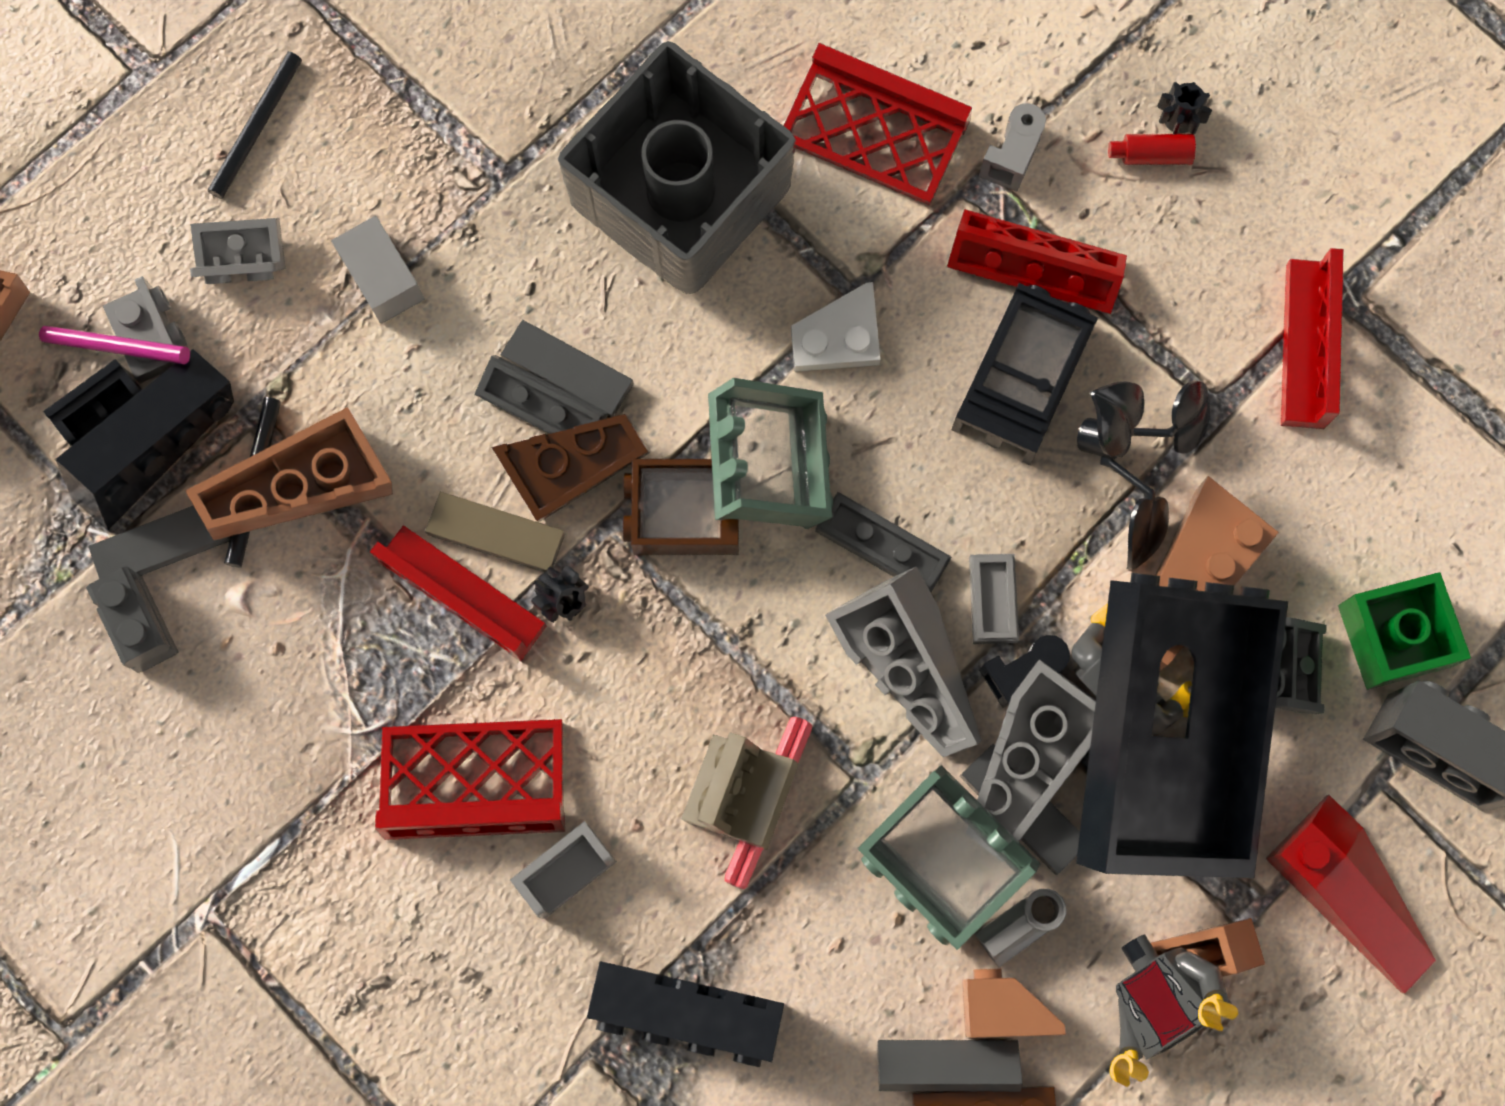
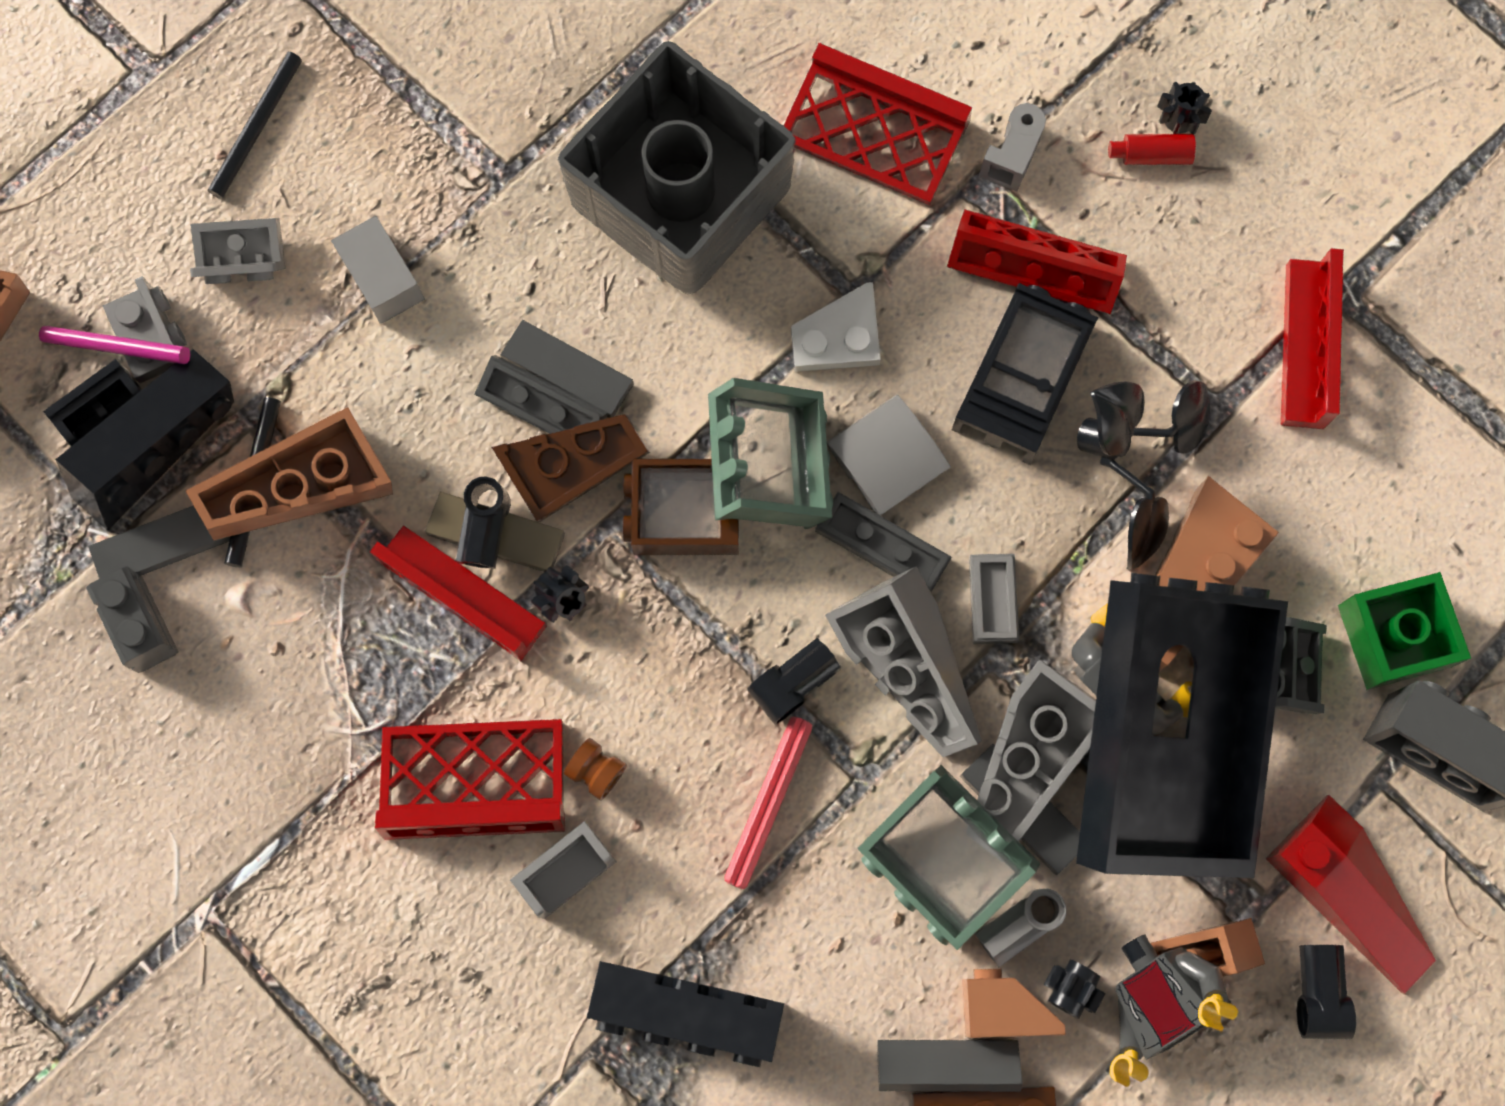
(482, 528): none -> black piece
(596, 770): none -> dark orange wheel
(740, 790): dark tan bracket -> none
(784, 688): none -> black piece
(888, 454): none -> light grey slope
(1007, 678): black leg -> none
(1074, 989): none -> black gear
(1324, 1007): none -> black piece

